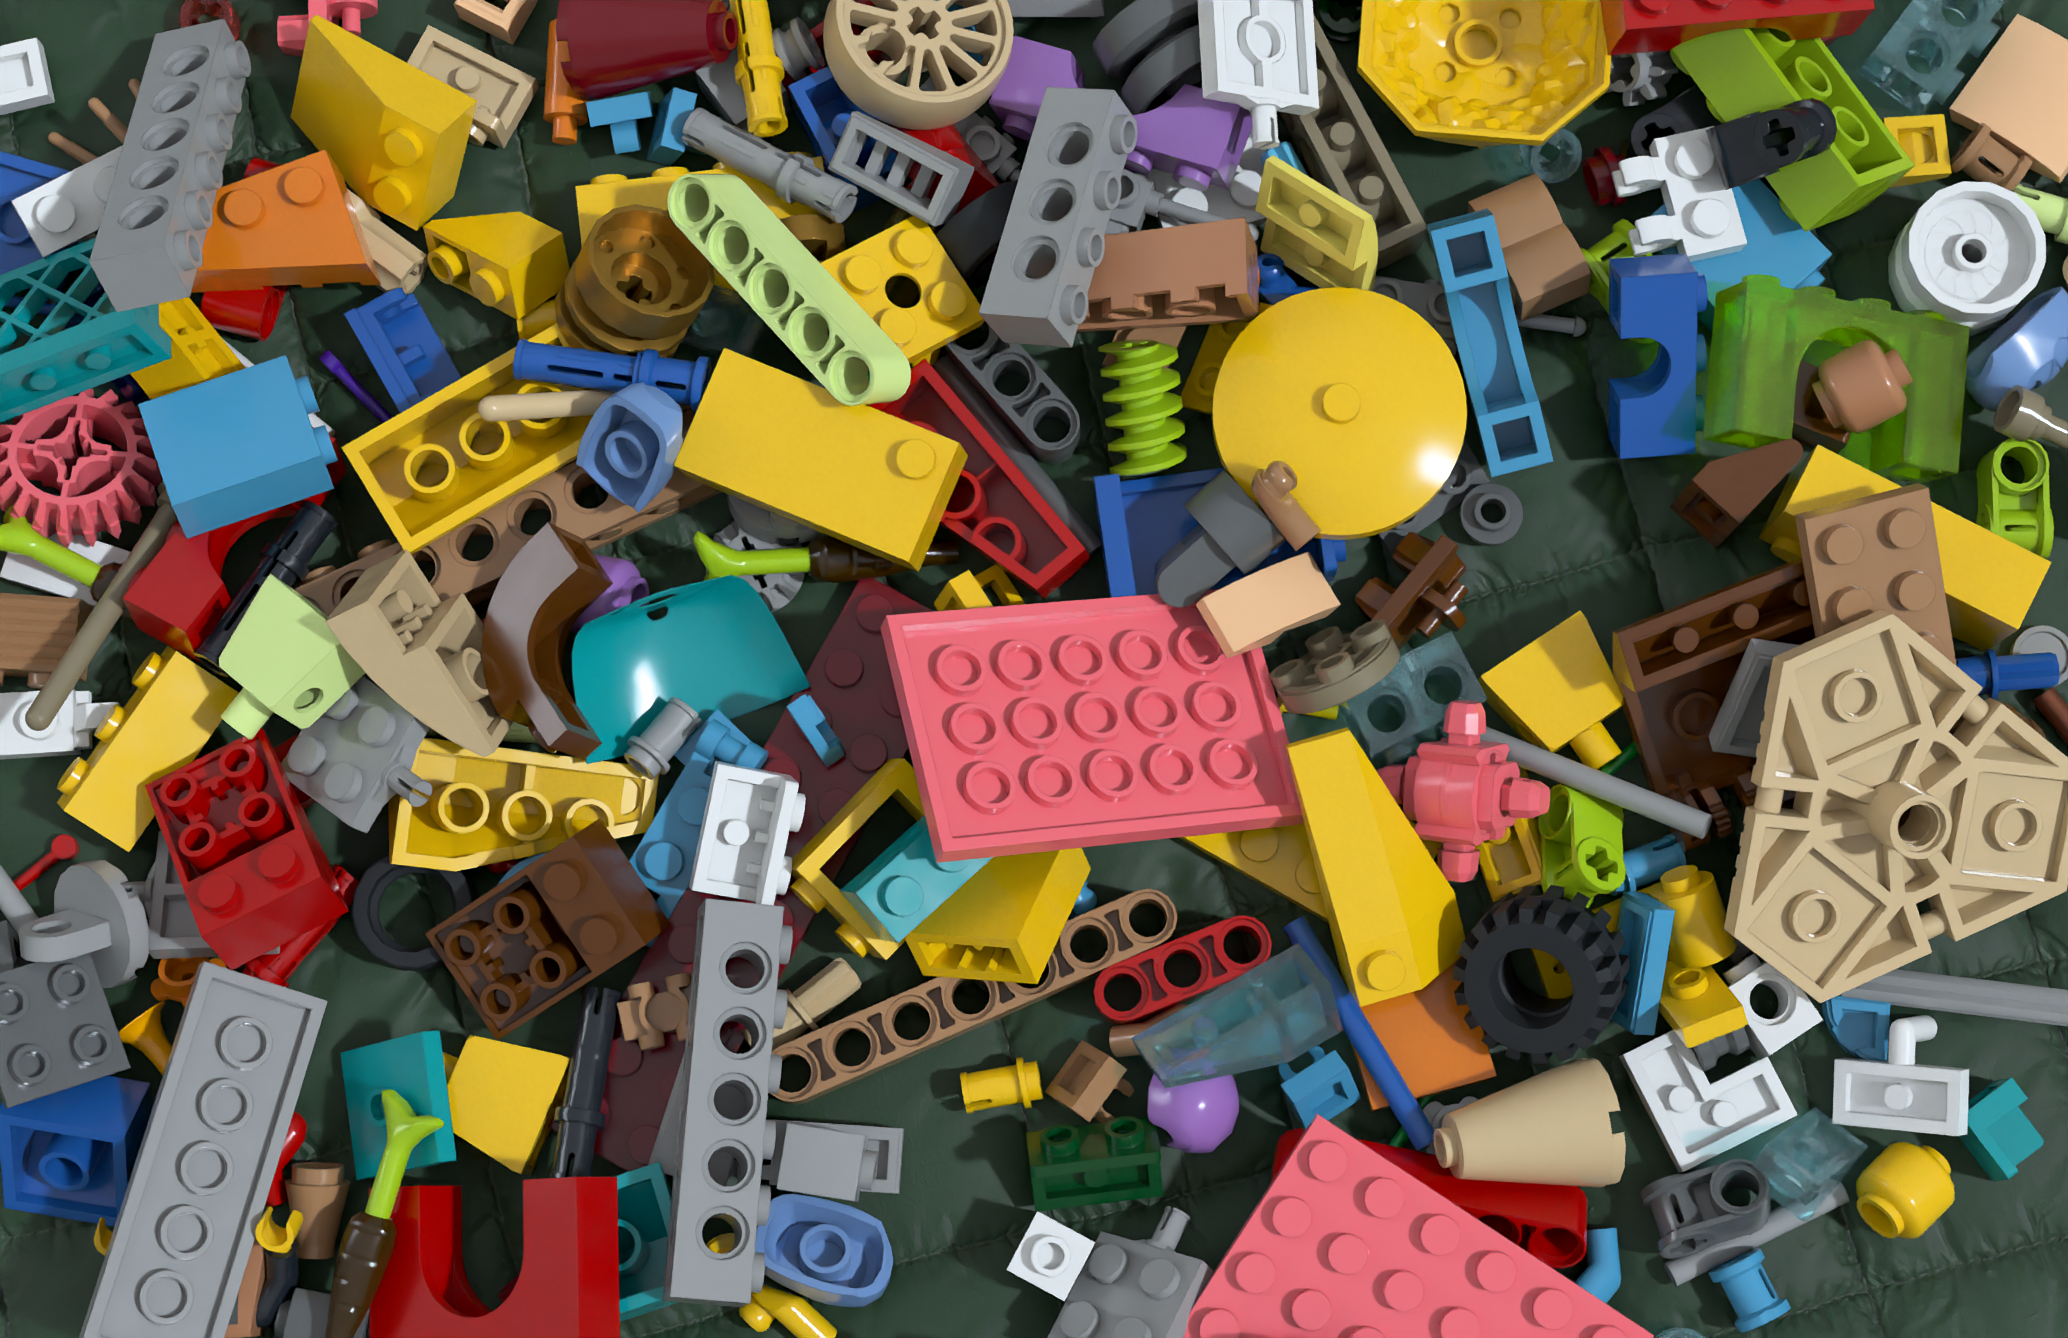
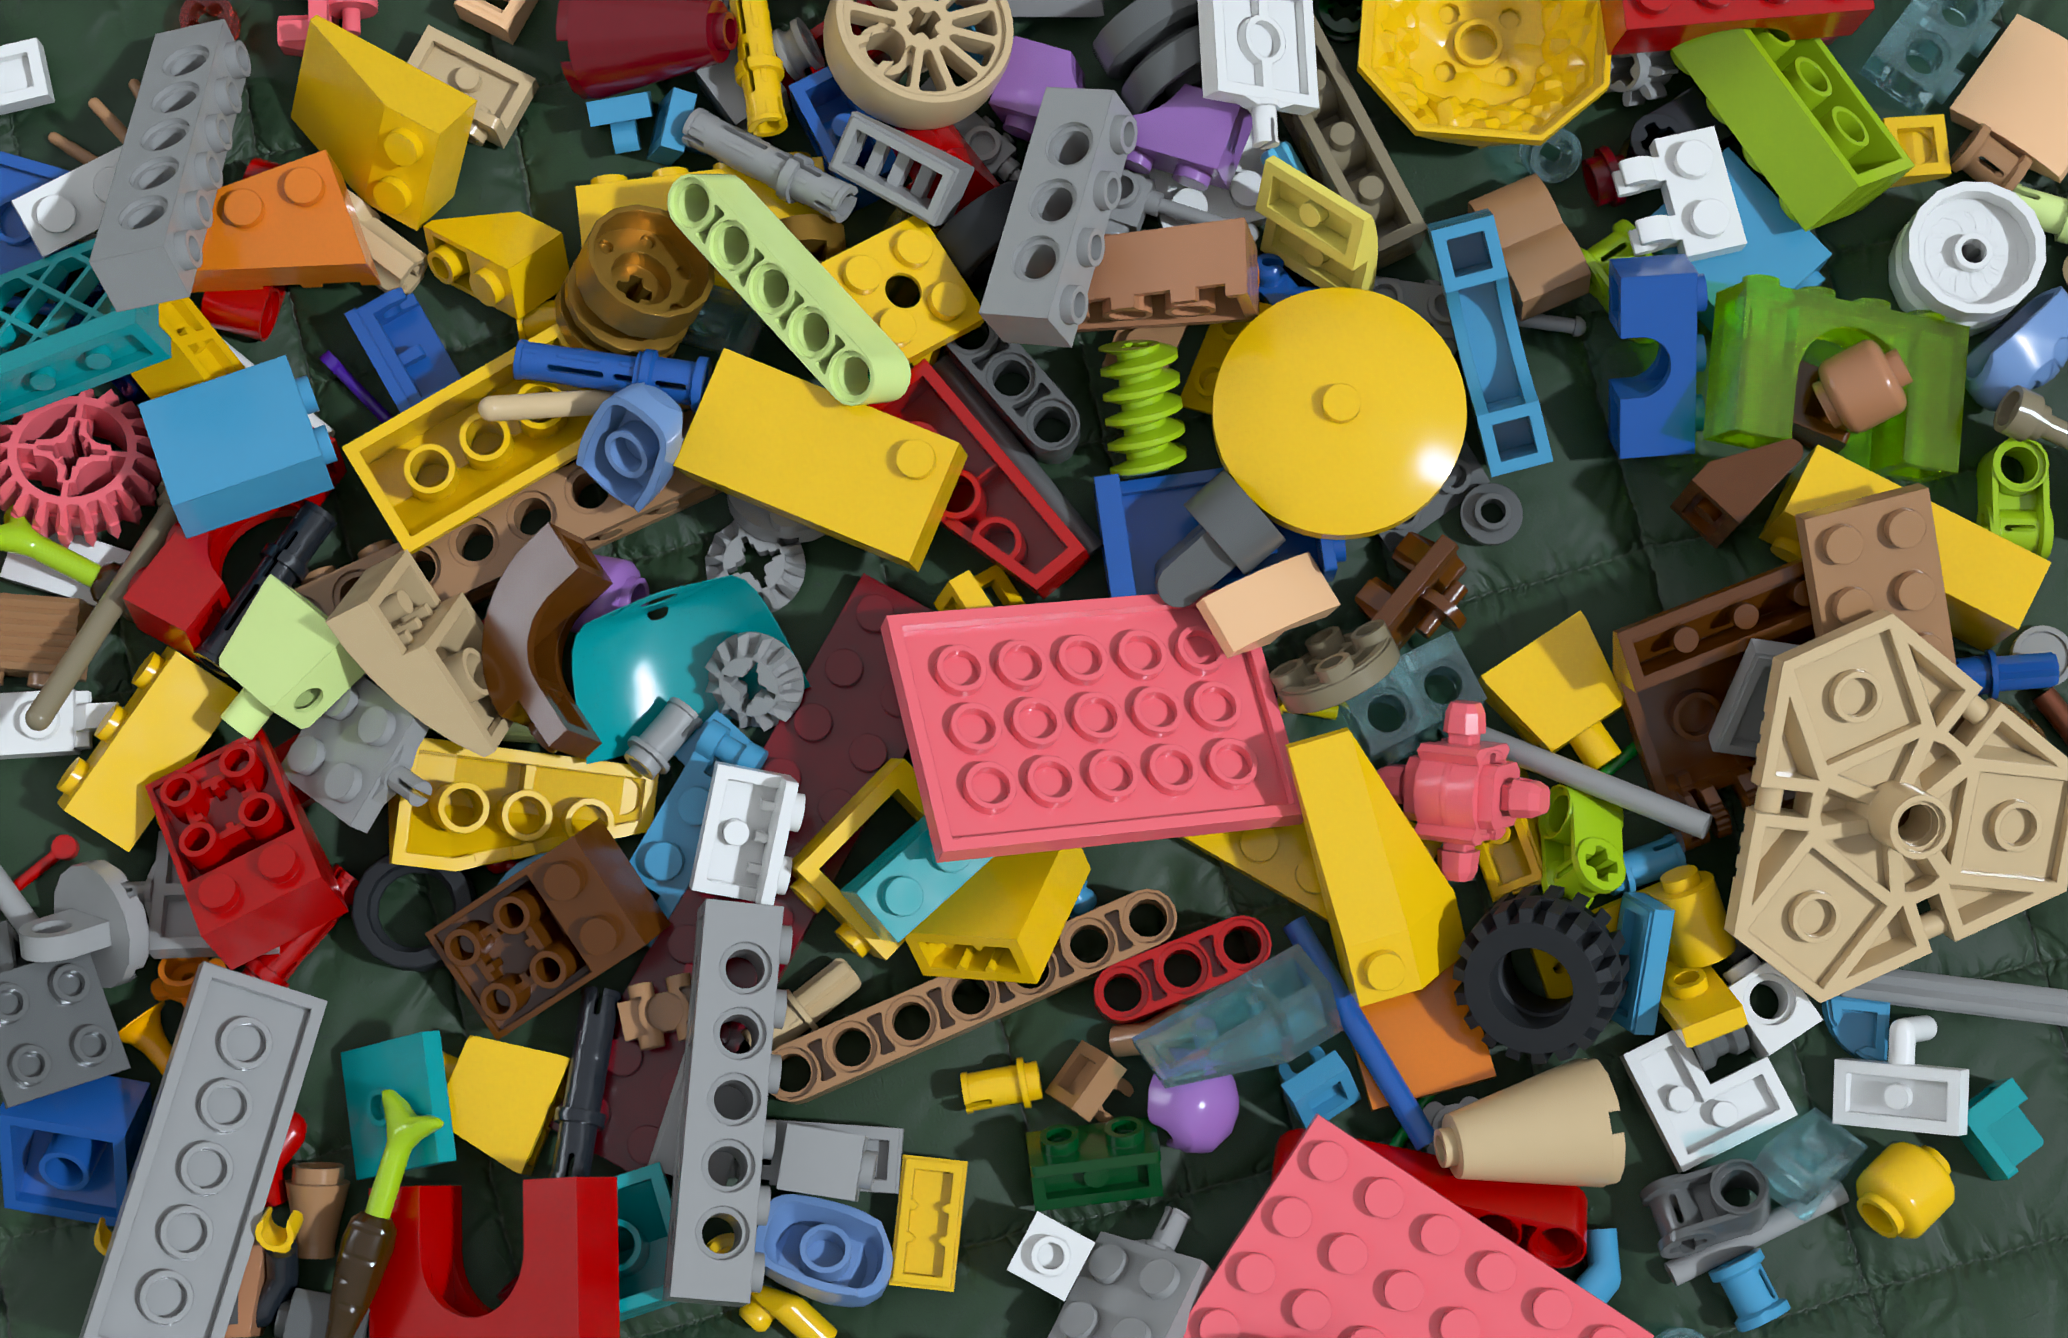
(561, 104): orange cylinder -> none
(776, 671): none -> light grey gear
(816, 729): dark azure tile -> none
(823, 559): piece -> none
(928, 1223): none -> yellow plate
(1272, 491): medium nougat arm -> none
(1770, 140): black piece -> none

